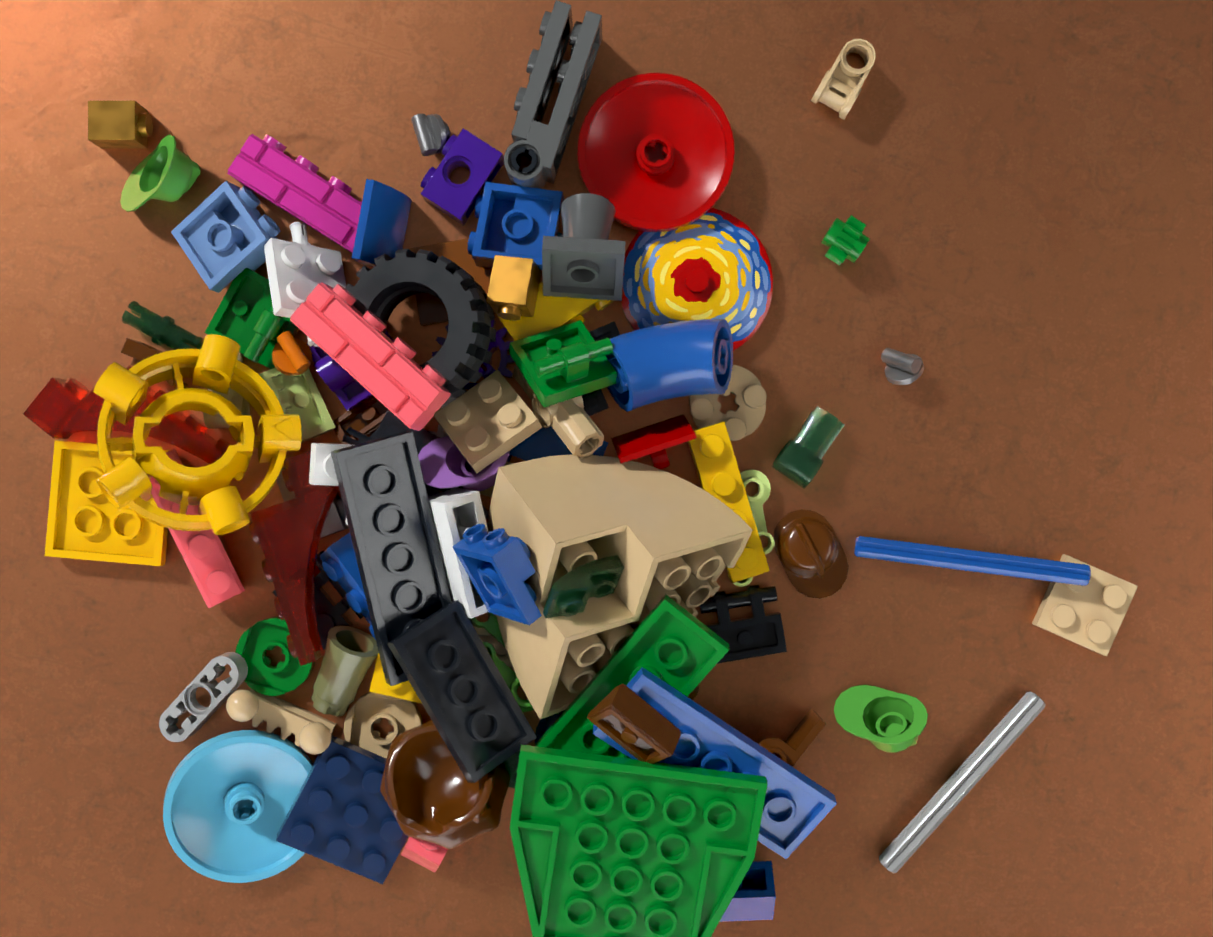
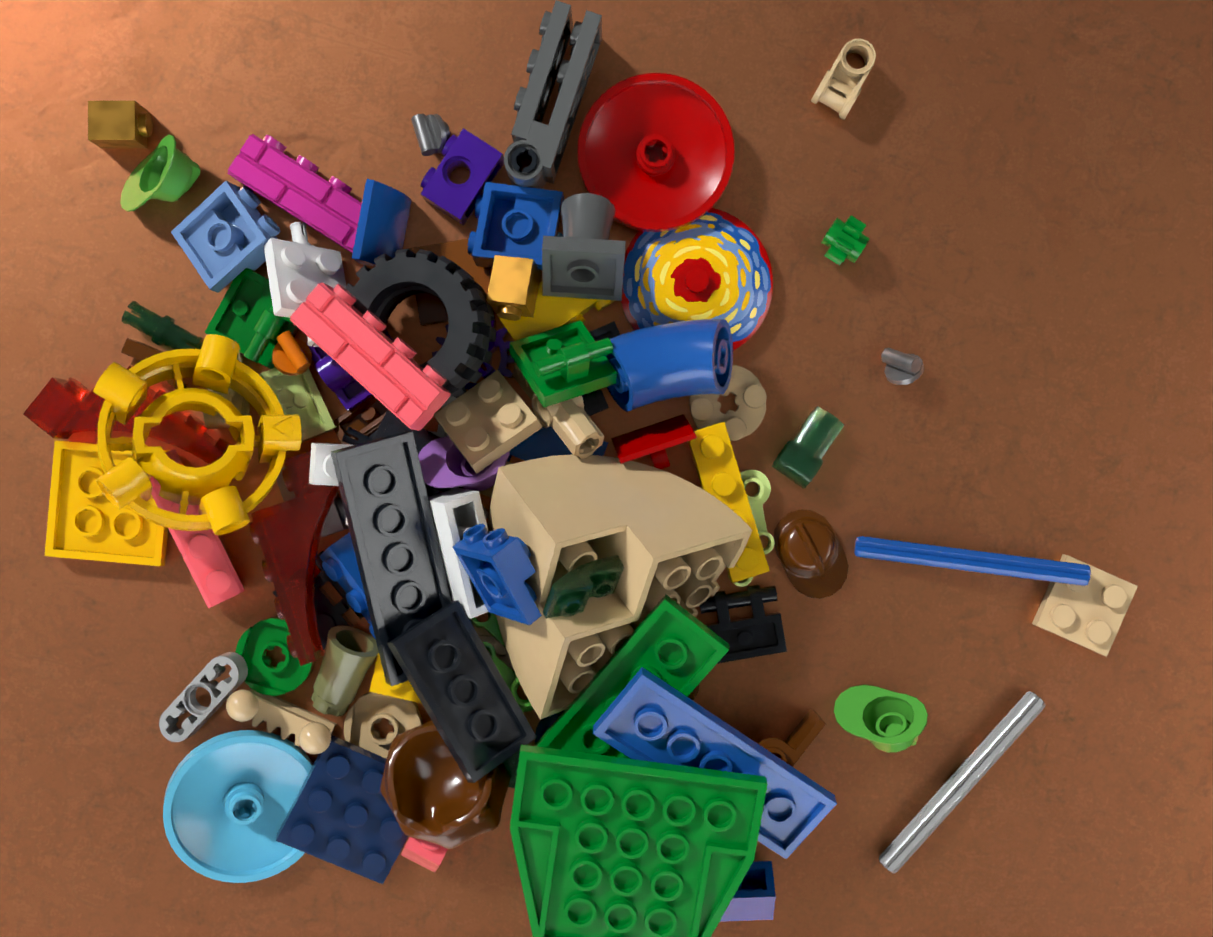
(635, 725): reddish brown slope -> none

